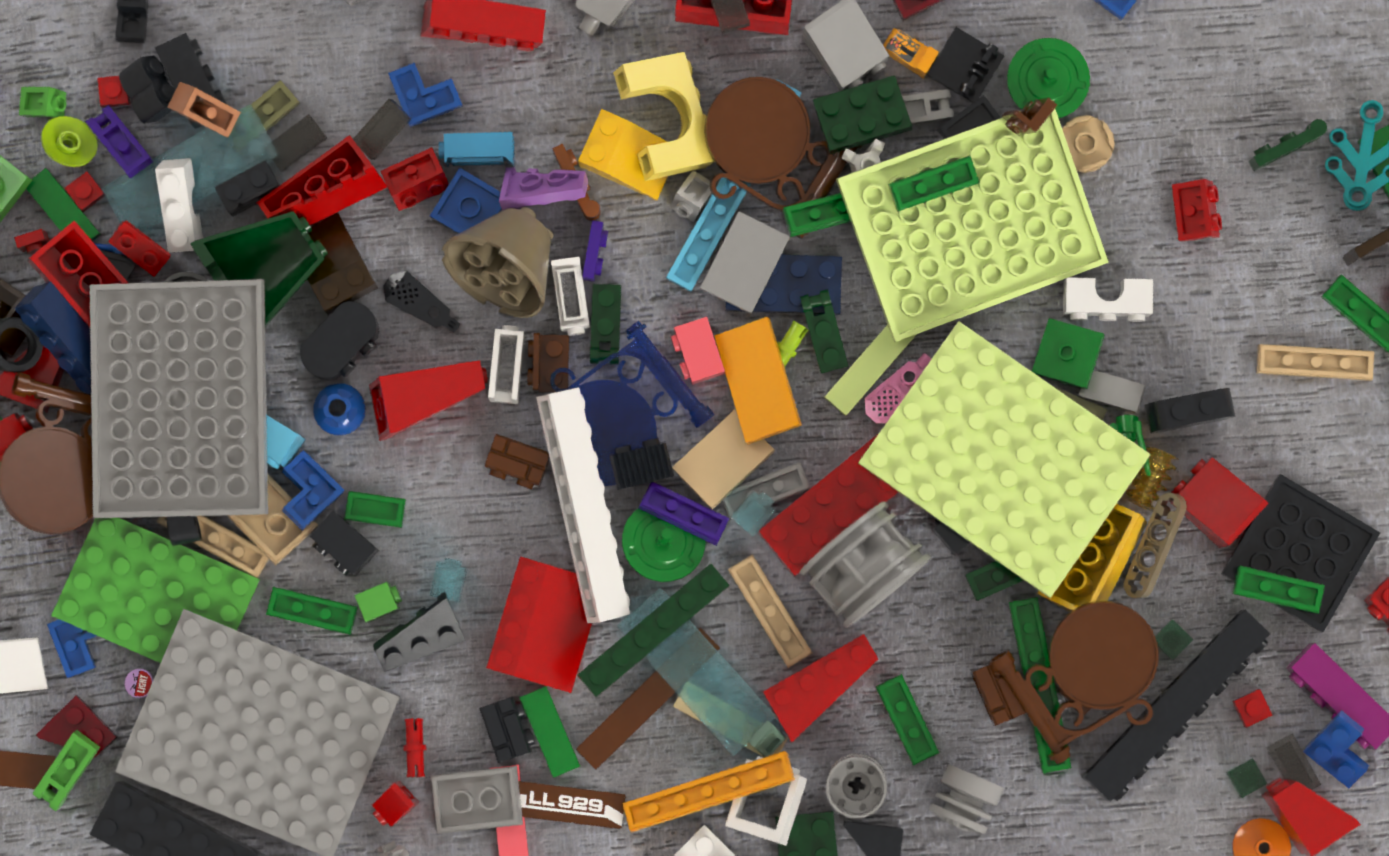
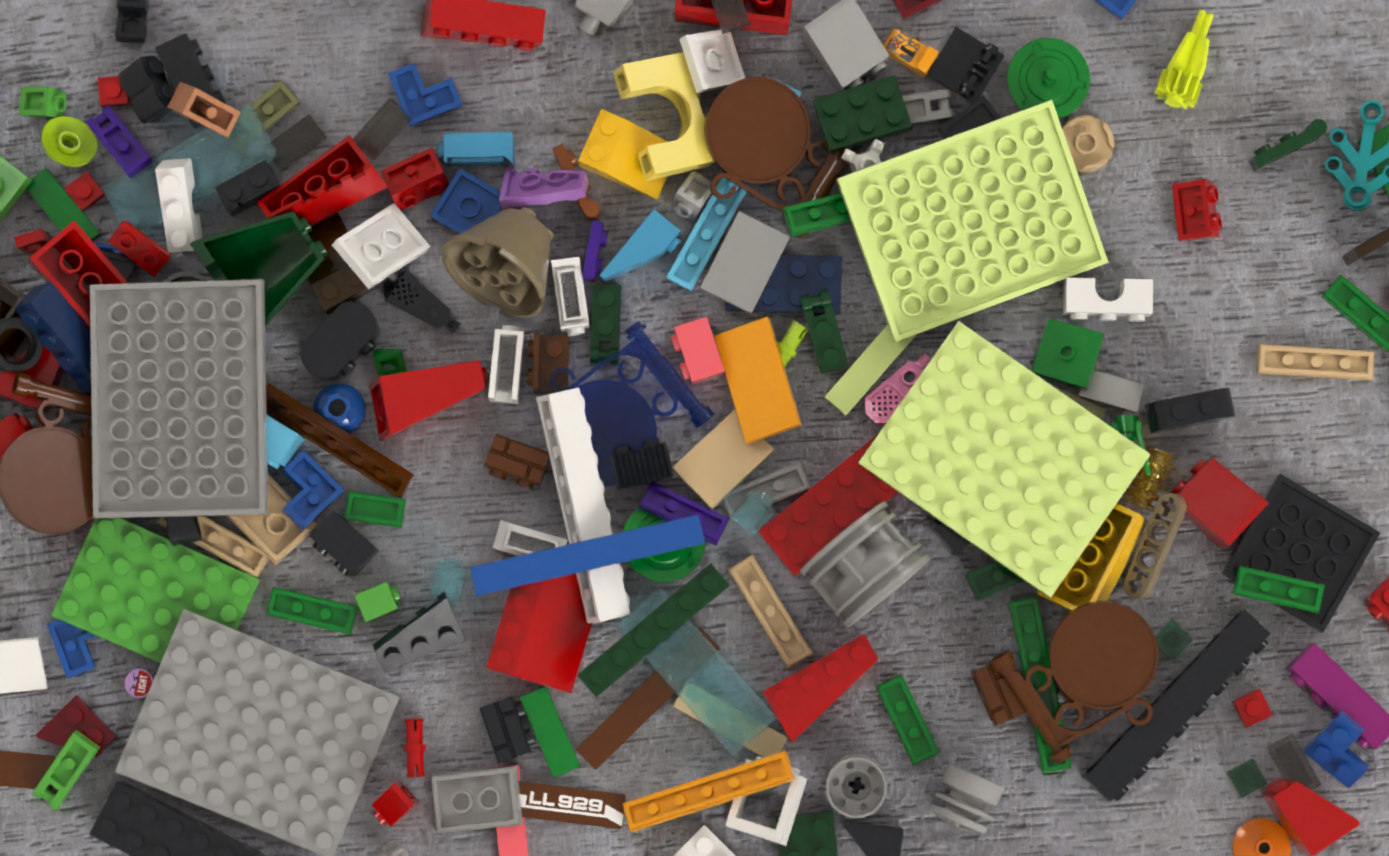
(337, 441): none -> reddish brown tile
(381, 245): none -> white plate
(389, 361): none -> green slope
(522, 540): none -> white window
(587, 555): none -> blue tile
(647, 244): none -> dark azure slope
(711, 60): none -> white plate
(767, 739): sand green tile -> none
(933, 183): green tile -> none
(1030, 117): reddish brown bracket -> none
(1181, 79): none -> neon yellow piece

